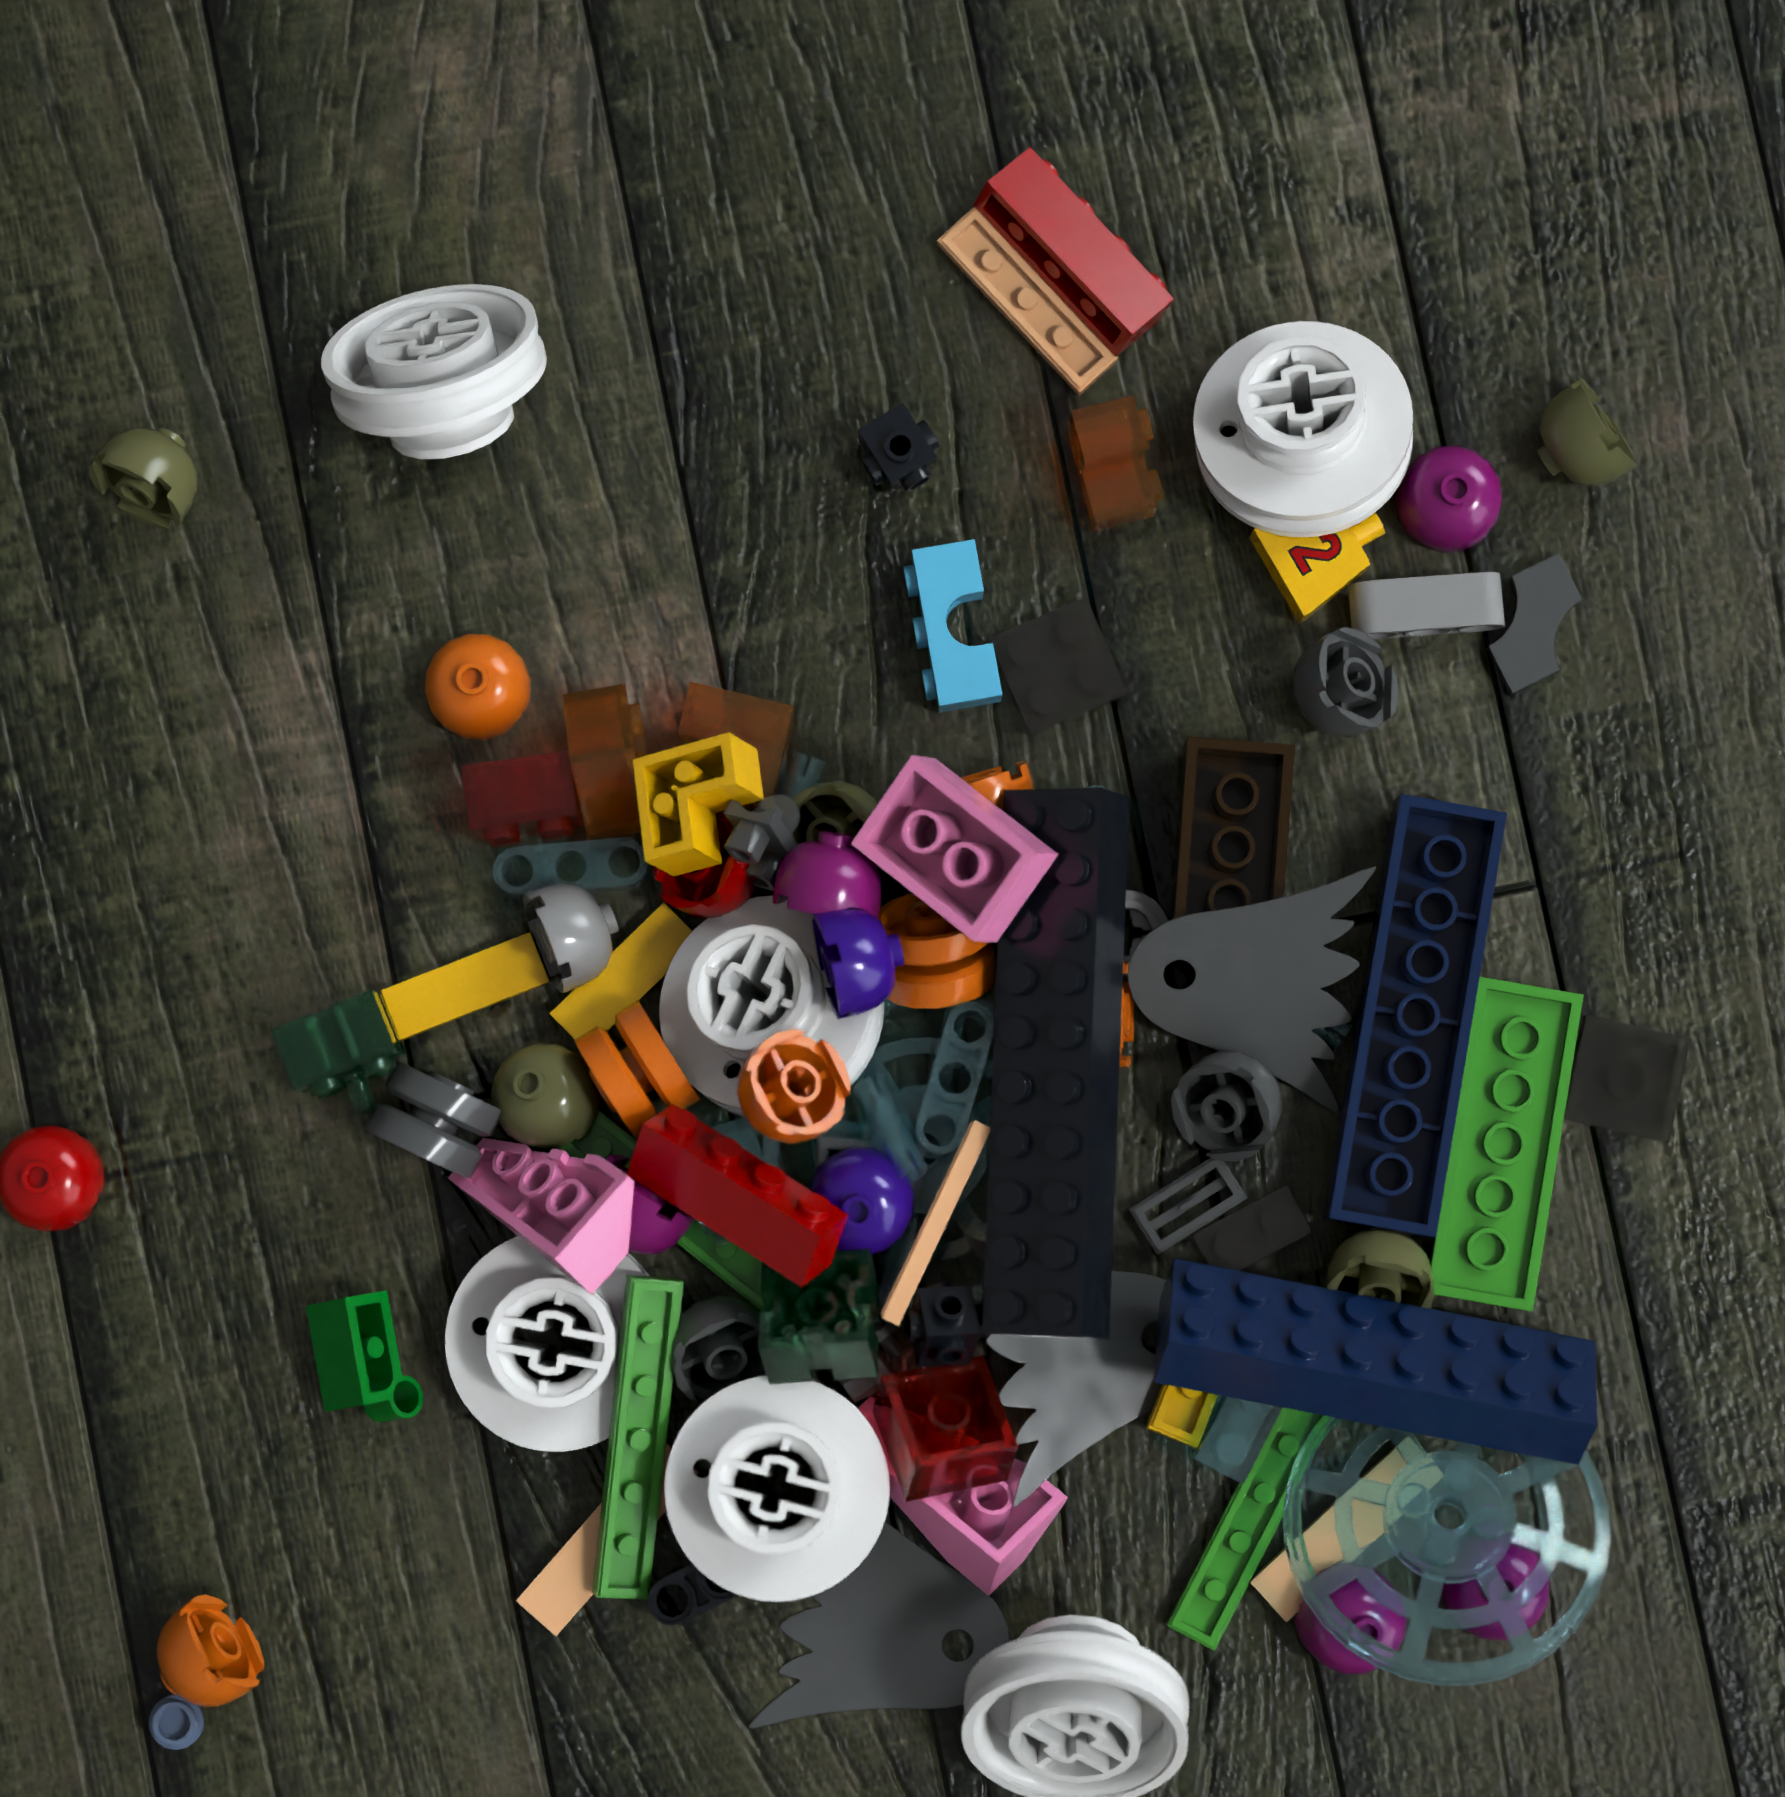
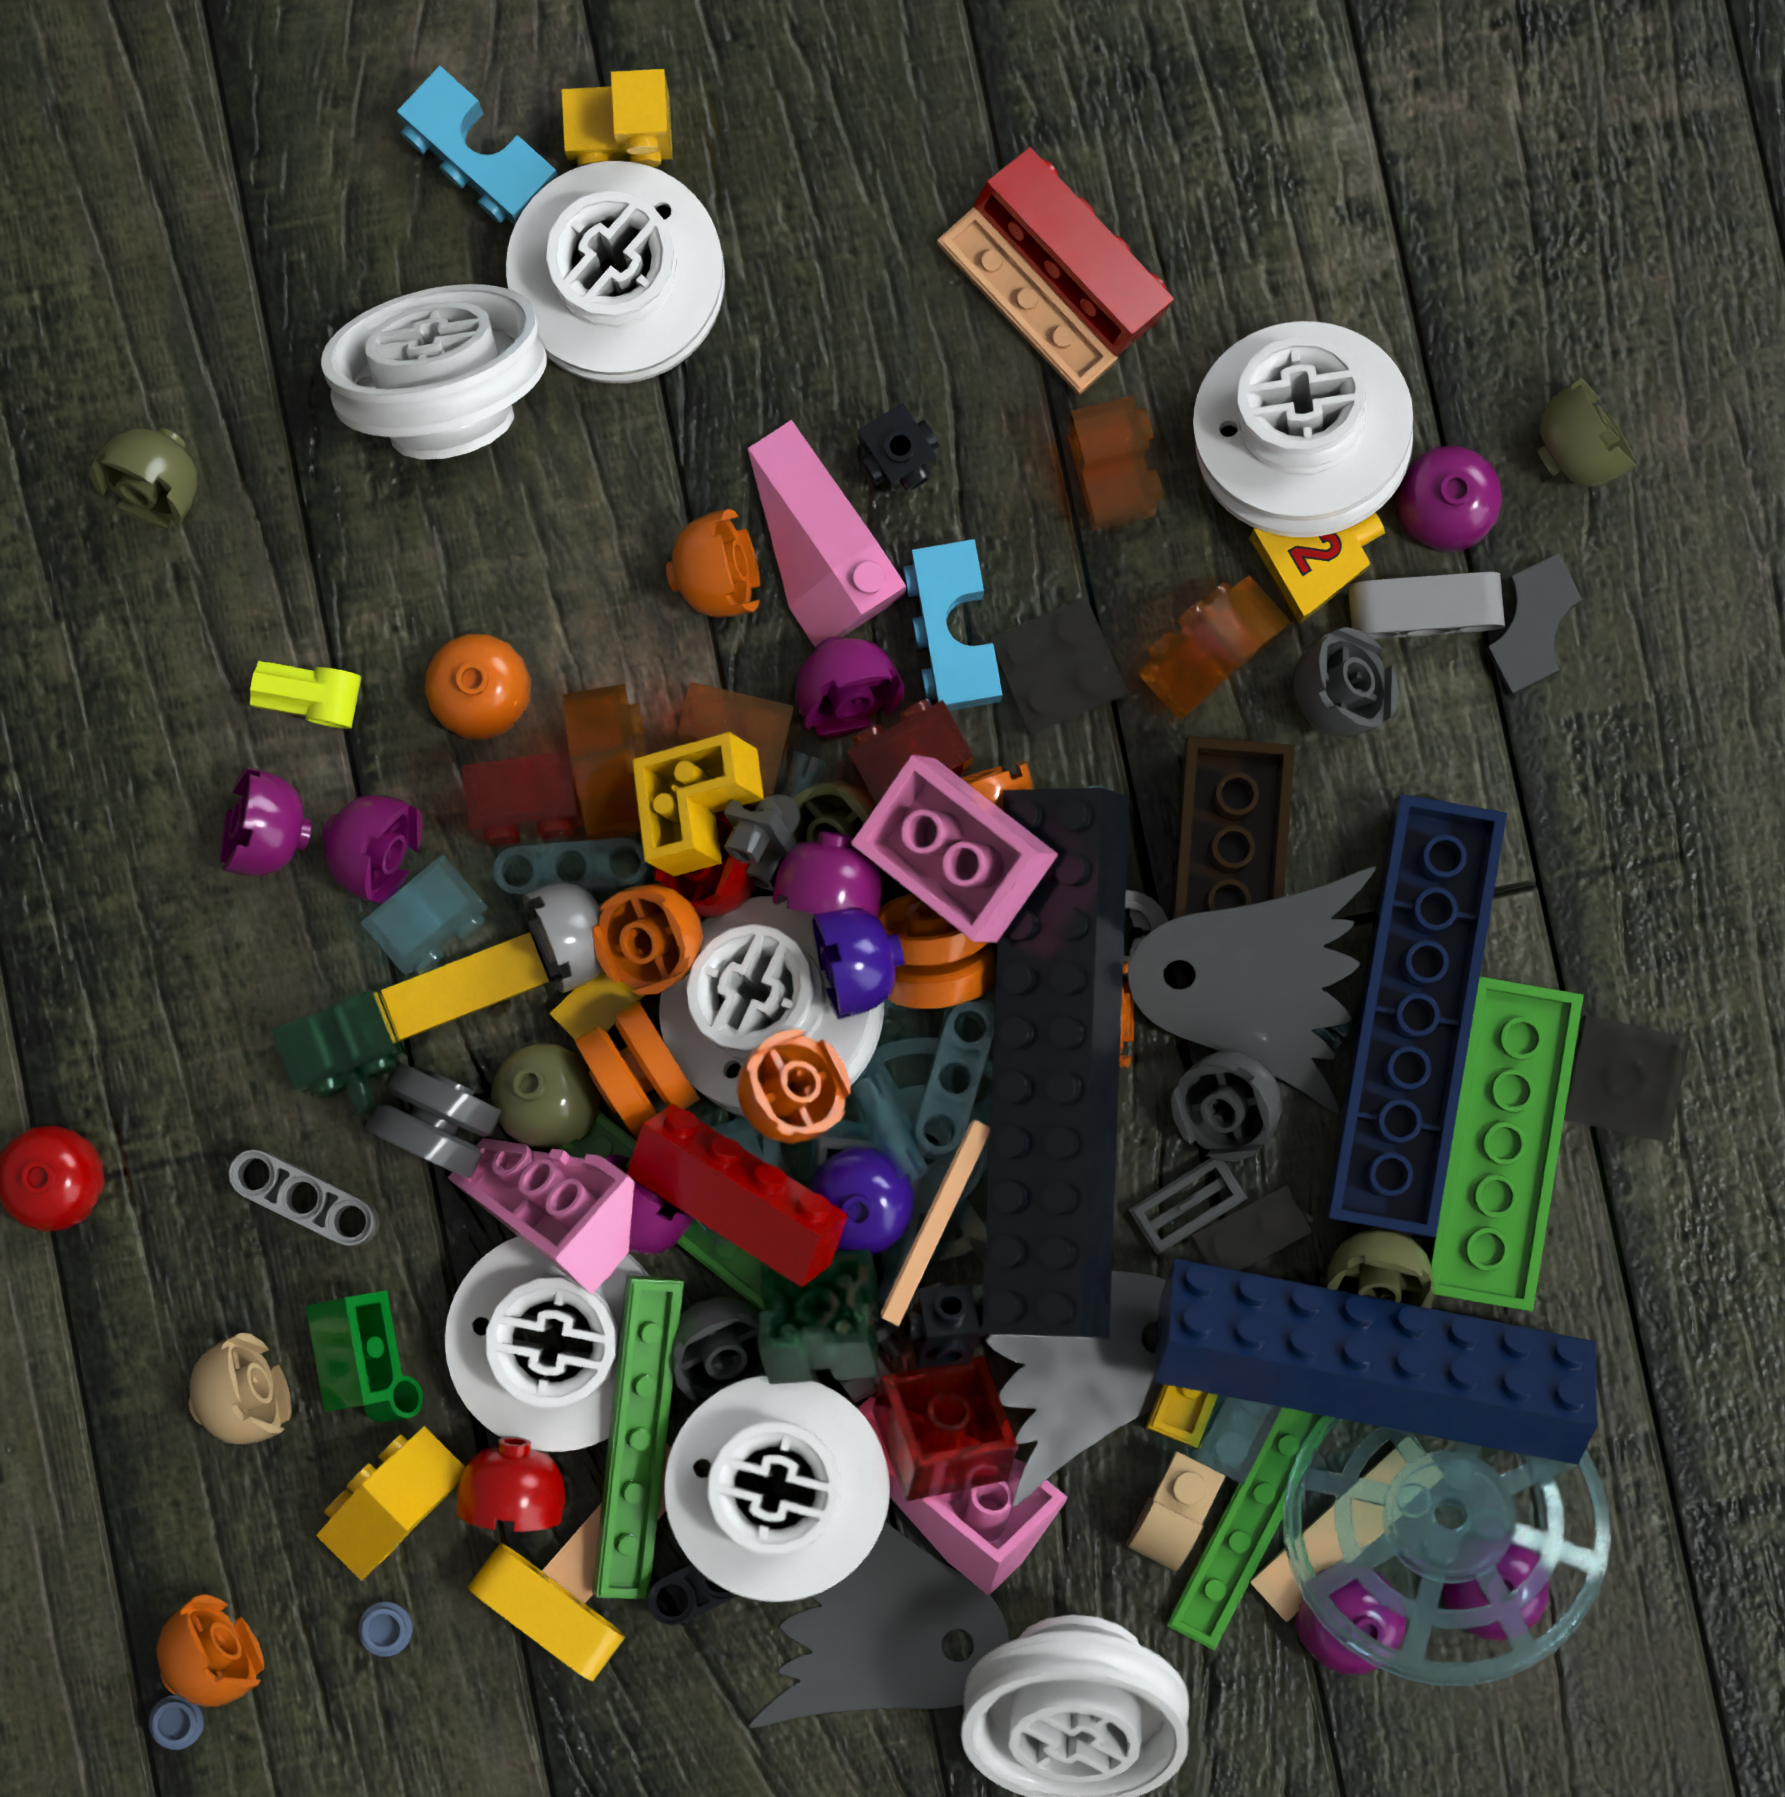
(238, 1393): none -> tan cylinder
(263, 825): none -> magenta cylinder
(278, 1197): none -> light grey beam
(319, 695): none -> neon yellow piece
(369, 844): none -> magenta cylinder
(385, 1629): none -> sand blue plate
(389, 1500): none -> yellow brick
(426, 916): none -> clear light blue brick
(440, 119): none -> medium azure arch
(511, 1486): none -> red cylinder
(546, 1612): none -> yellow beam
(617, 322): none -> white wheel
(619, 121): none -> yellow brick
(647, 938): none -> orange cylinder
(715, 566): none -> orange cylinder
(823, 549): none -> bright pink wedge
(844, 685): none -> magenta cylinder
(923, 732): none -> clear red brick
(1175, 1512): none -> tan brick
(1213, 645): none -> clear orange brick

